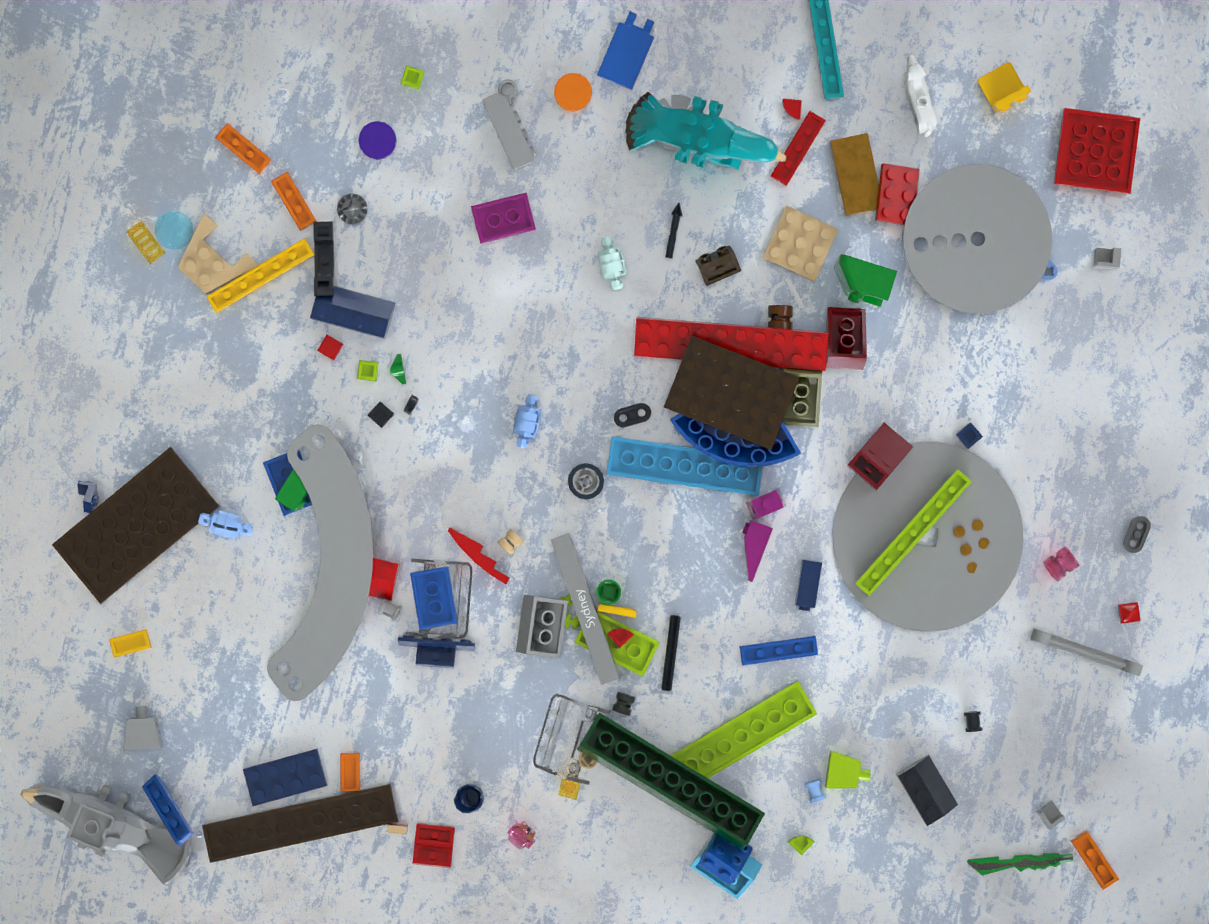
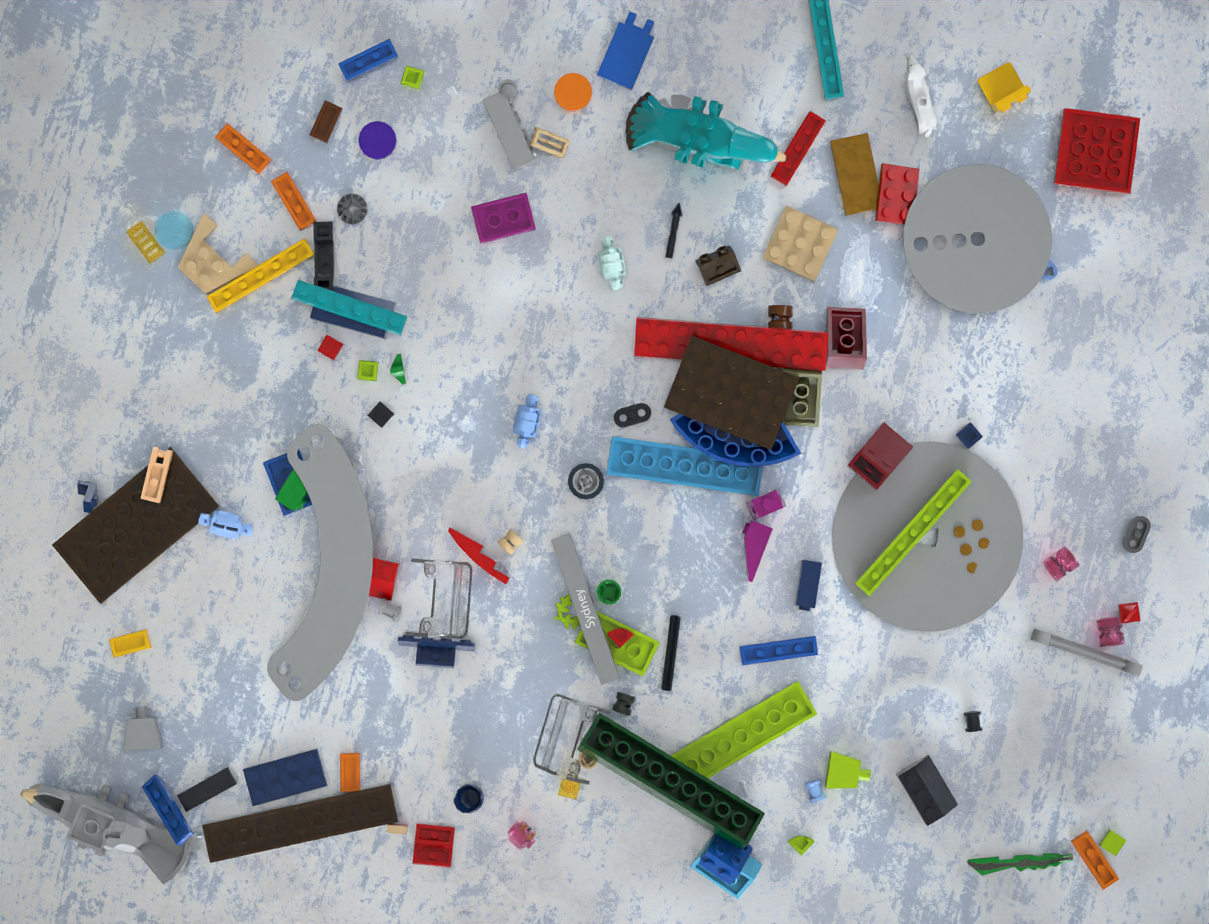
(156, 475): none -> light nougat plate
(207, 789): none -> black tile
(326, 121): none -> reddish brown tile
(349, 307): none -> teal plate
(368, 60): none -> blue plate
(413, 400): black tile -> none
(434, 598): blue tile -> none
(535, 137): none -> tan tile
(541, 626): light grey slope -> none
(617, 610): yellow tile -> none
(792, 107): red tile -> none
(864, 280): green windscreen -> none
(1050, 815): light grey panel -> none
(1107, 258): light grey panel -> none
(1110, 631): none -> clear pink wheel
(1112, 842): none -> lime tile

